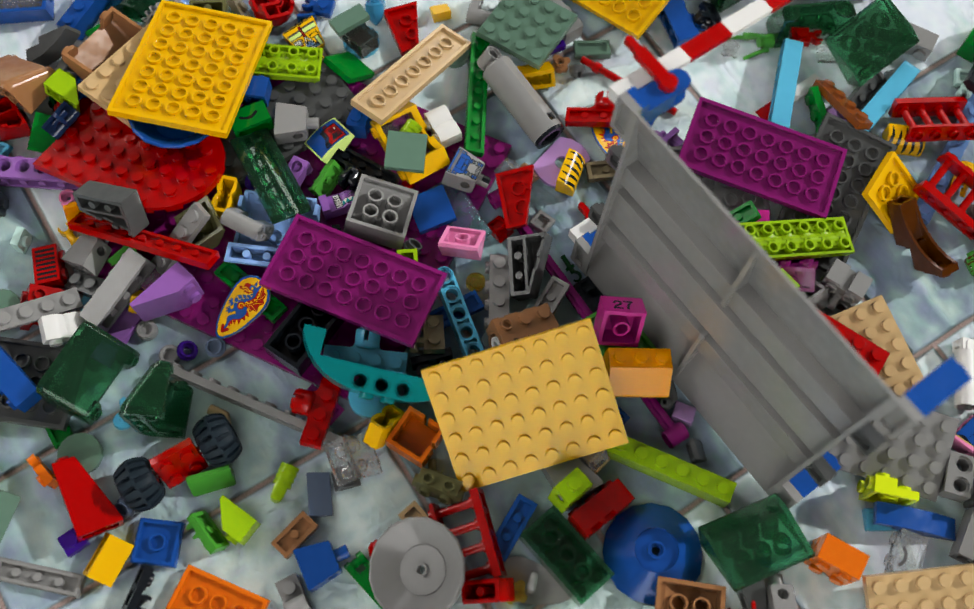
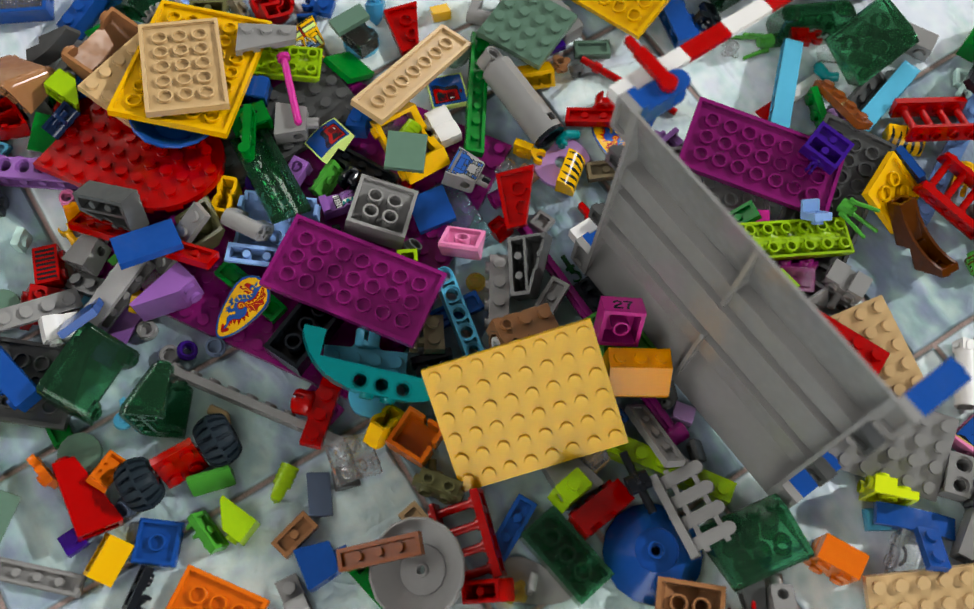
(80, 318): none -> blue tile
(103, 473): none -> orange plate
(146, 243): none -> blue tile
(182, 67): none -> tan plate
(248, 133): none -> green plate
(260, 36): none -> light grey wing
(284, 59): none -> dark pink bar
(380, 551): none -> dark orange plate
(447, 91): none -> slope
(526, 150): none -> yellow plate
(567, 134): none -> teal arm
(638, 482): none -> black bar
(655, 436): none -> light grey plate
(694, 518): none -> light grey fence
(811, 212): none -> light blue bracket
(823, 73): none -> teal arm
(825, 149): none -> dark purple plate
(847, 209): none -> bright green plant
(911, 165): none -> blue tile
(932, 549): none -> blue plate

